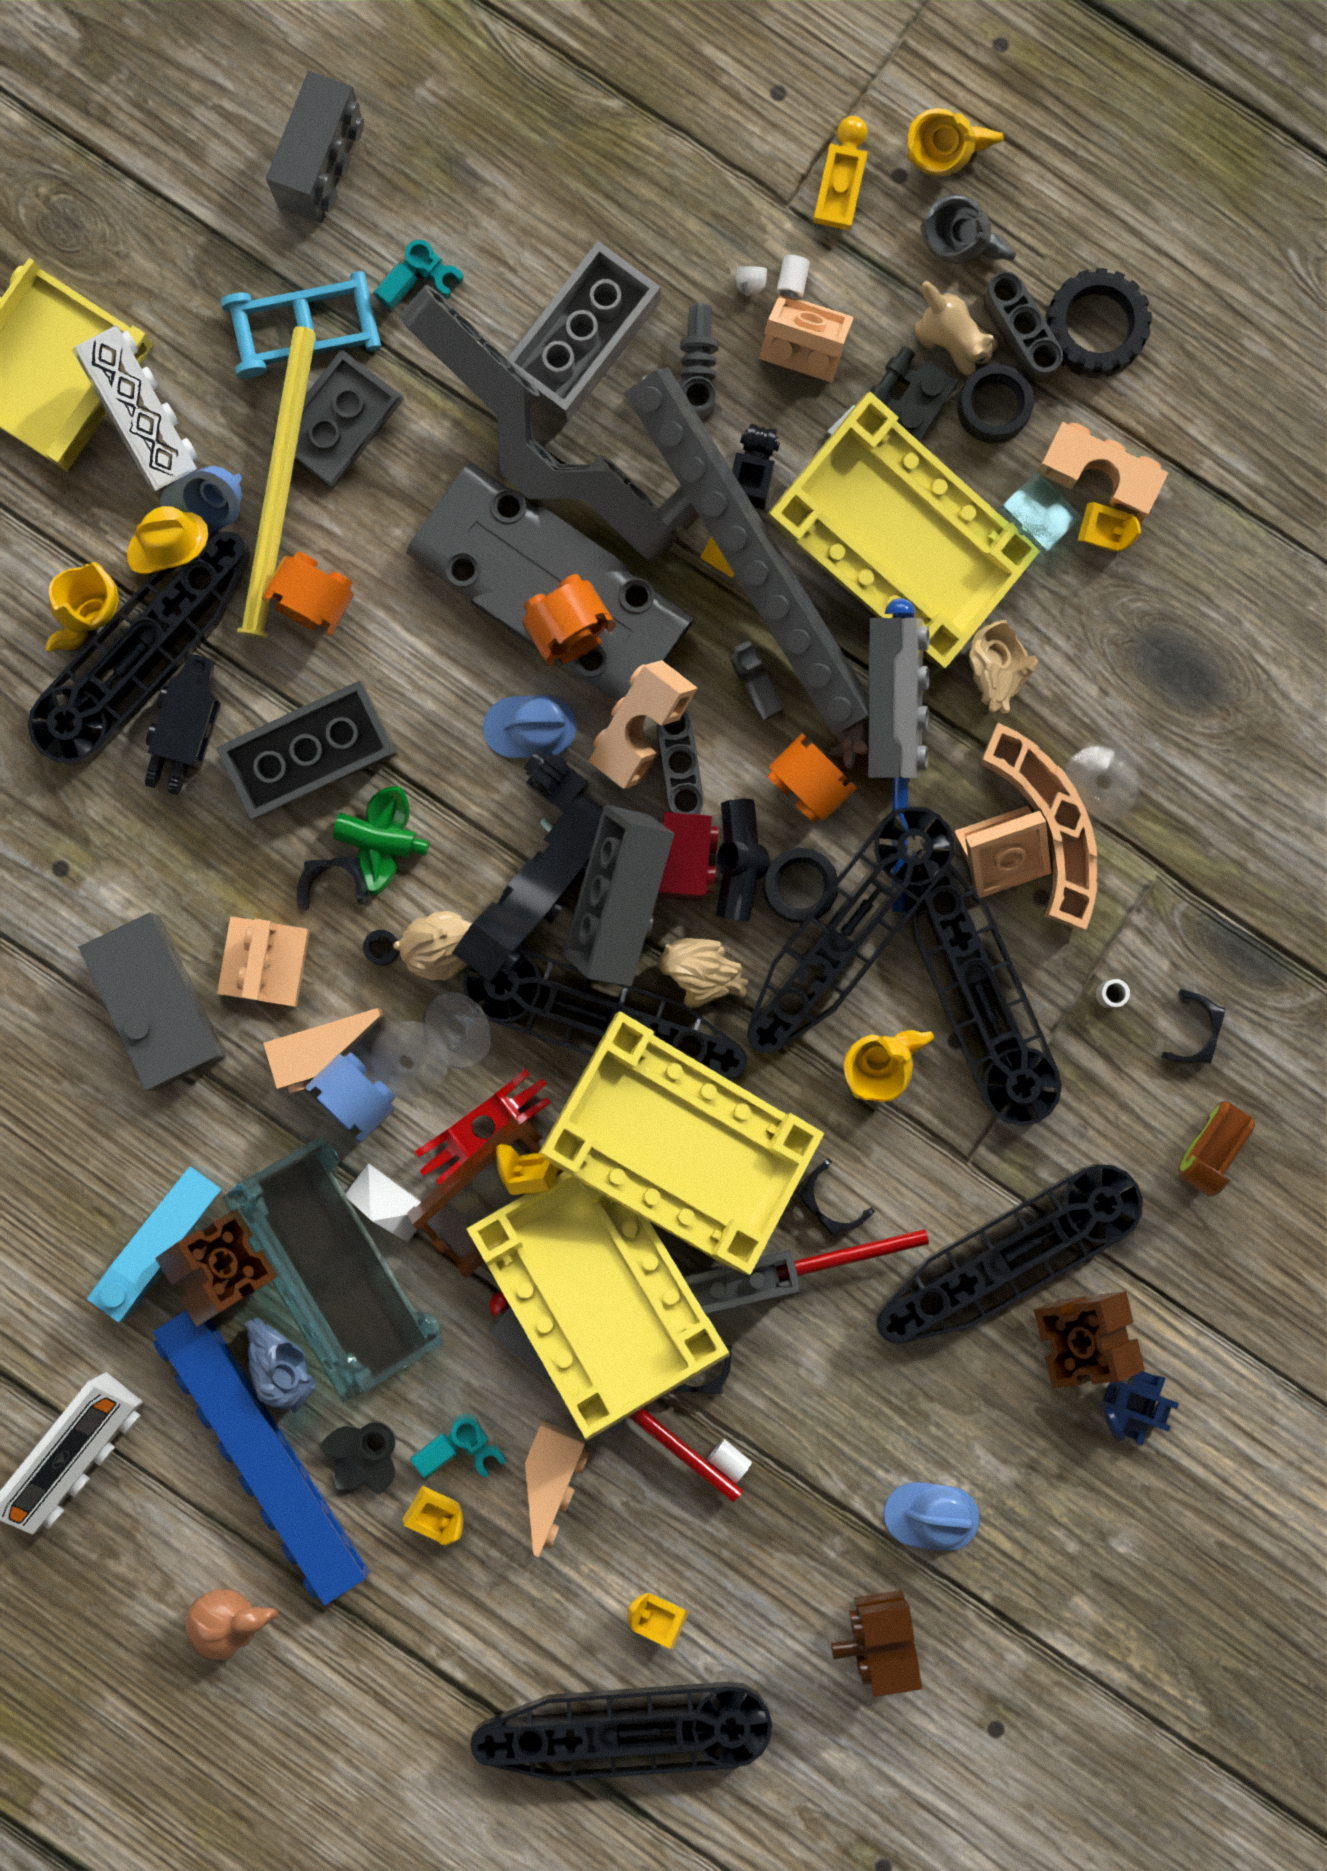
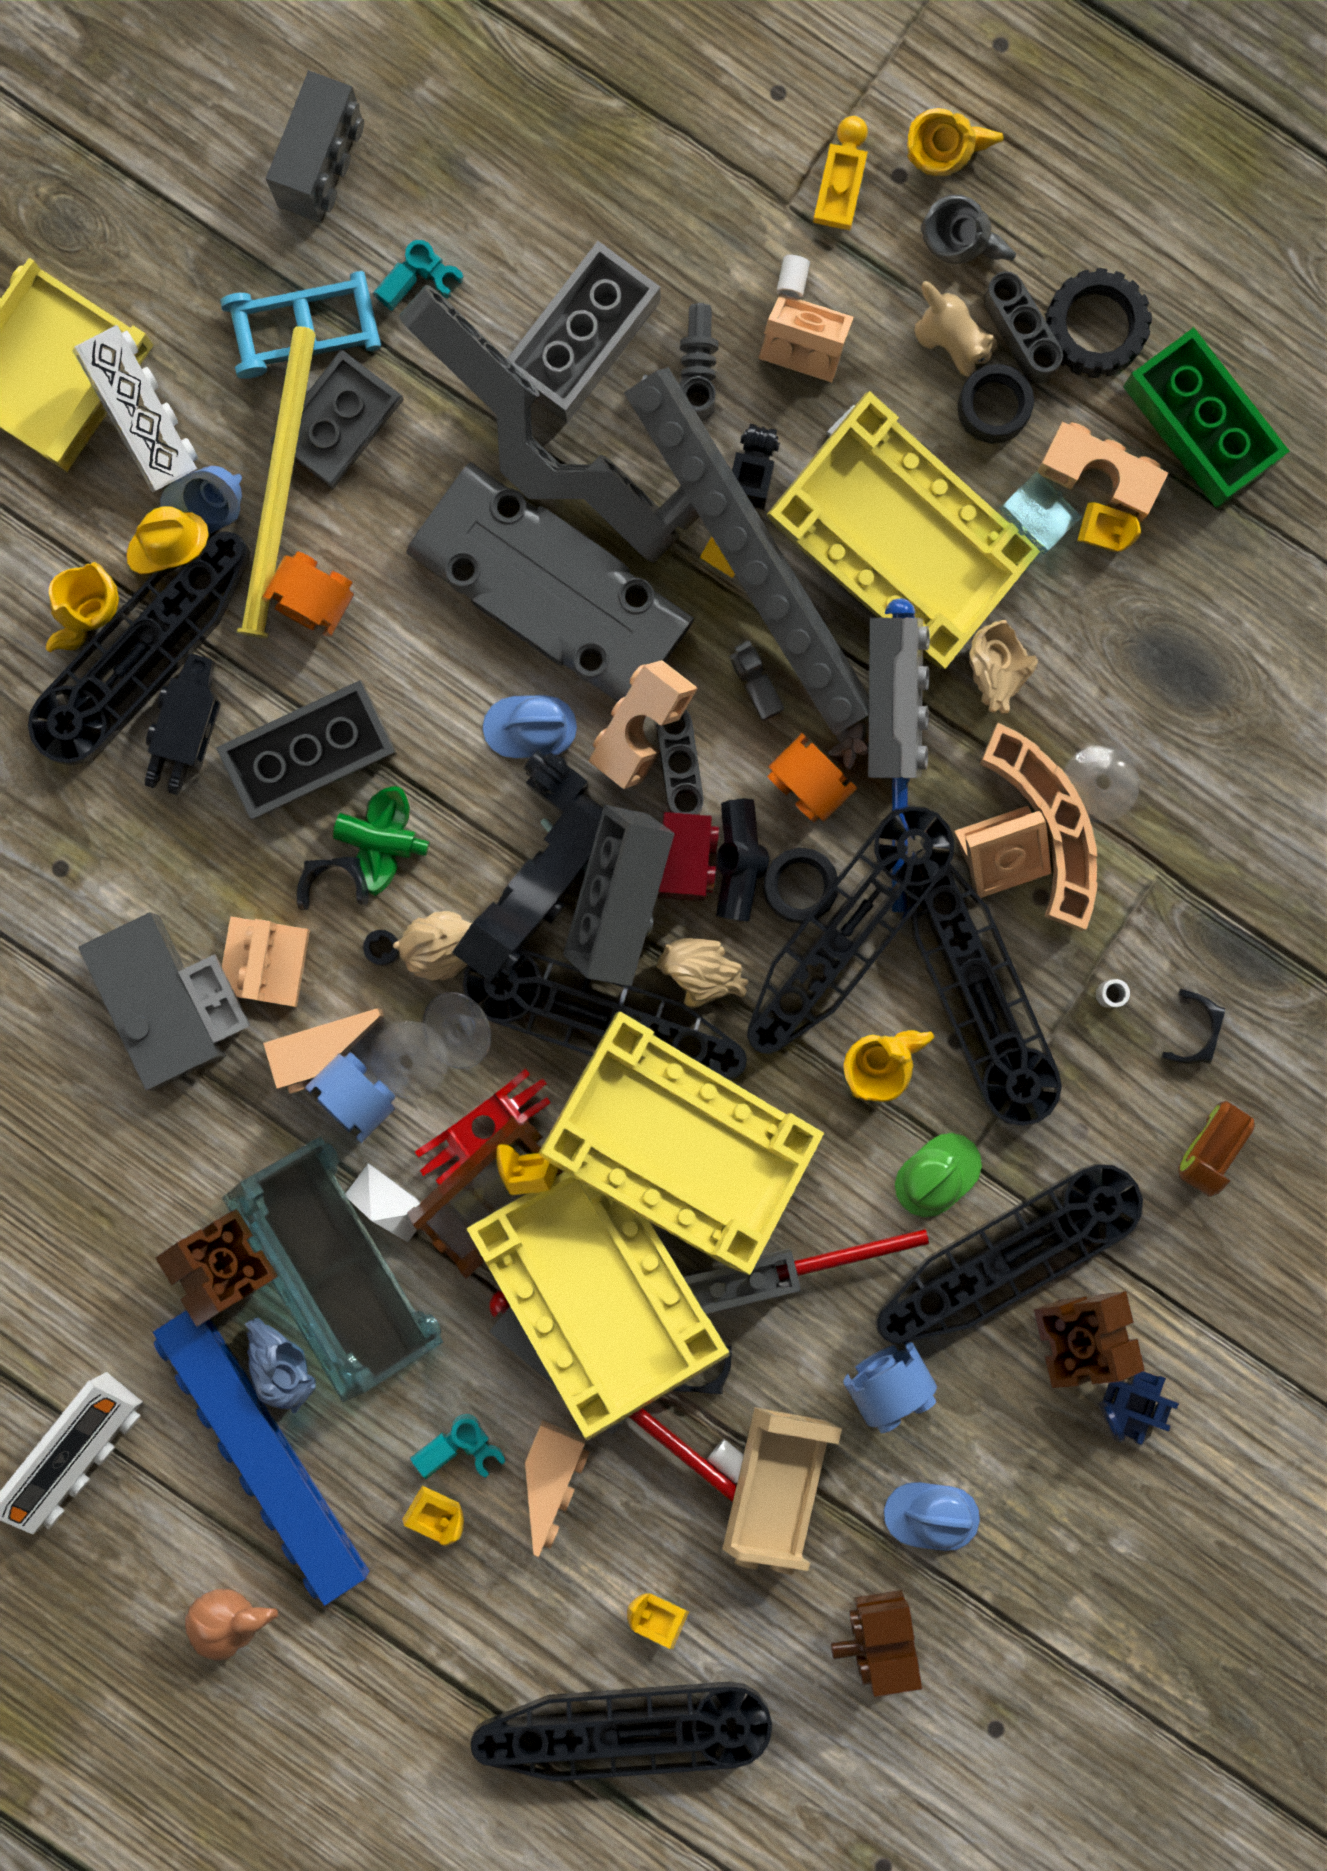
(136, 1267): medium azure slope -> none
(214, 998): none -> light grey hinge
(360, 1461): pearl dark grey plate -> none
(567, 620): orange brick -> none
(751, 279): white hinge -> none
(777, 1490): none -> tan panel
(808, 1198): black cap -> none
(891, 1387): none -> medium blue brick
(922, 399): pearl dark grey plate -> none
(938, 1175): none -> bright green piece
(1205, 417): none -> green brick

